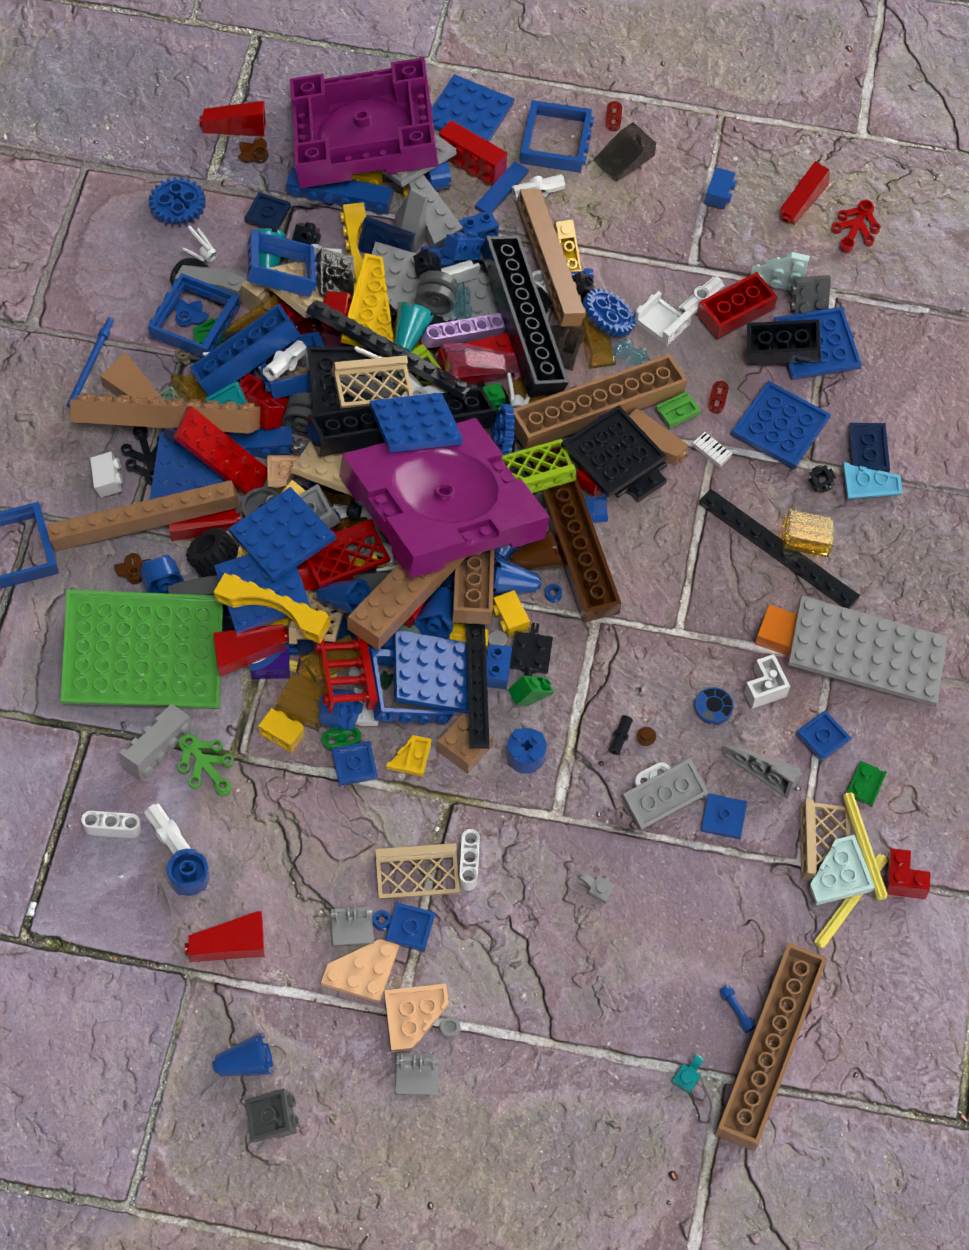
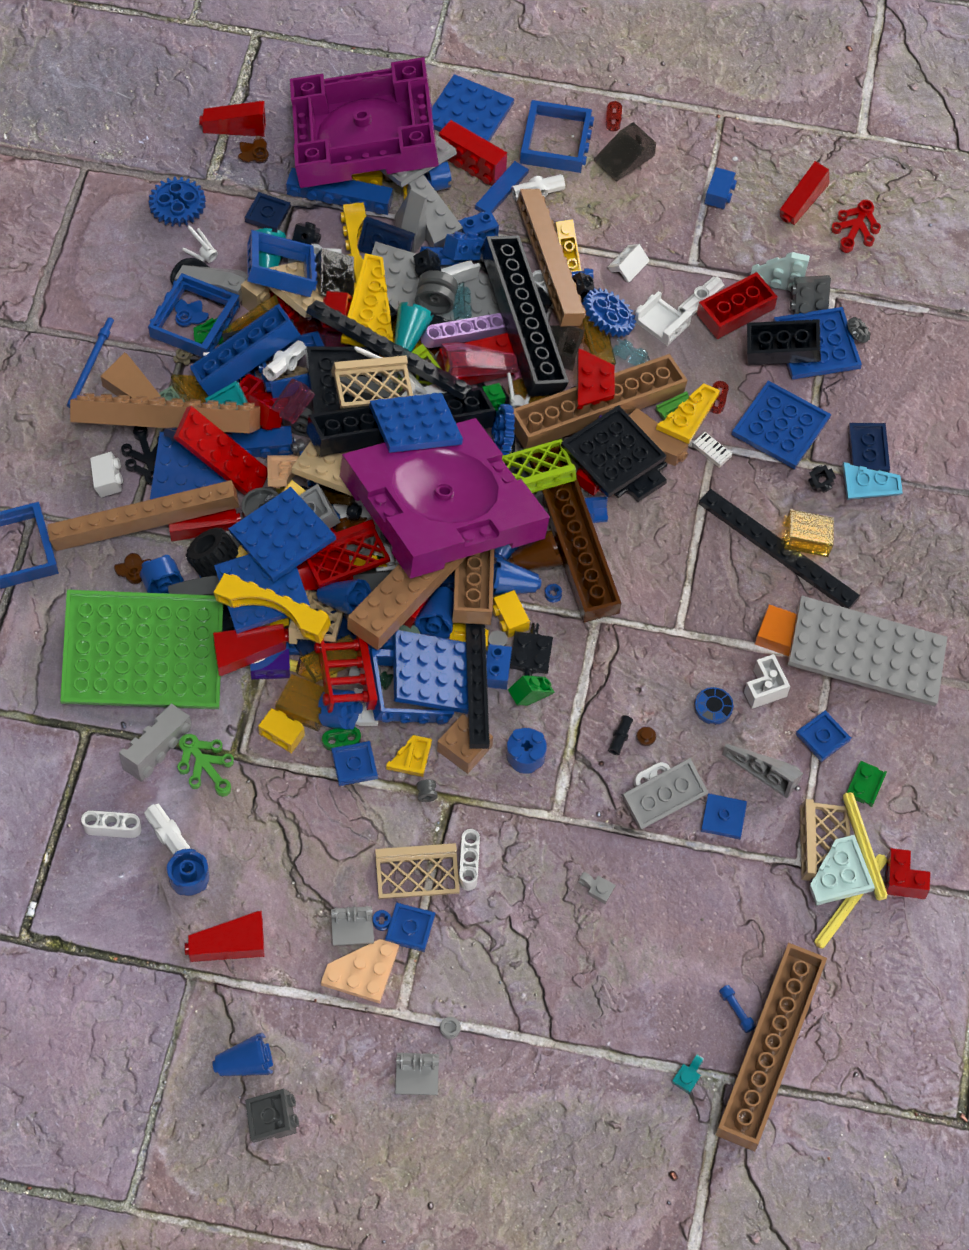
(293, 400): none -> clear pink hinge
(413, 1013): light nougat plate -> none
(427, 790): none -> dark grey wheel
(594, 379): none -> red wing
(629, 262): none -> white panel
(690, 414): none -> yellow wing
(858, 330): none -> dark grey gear

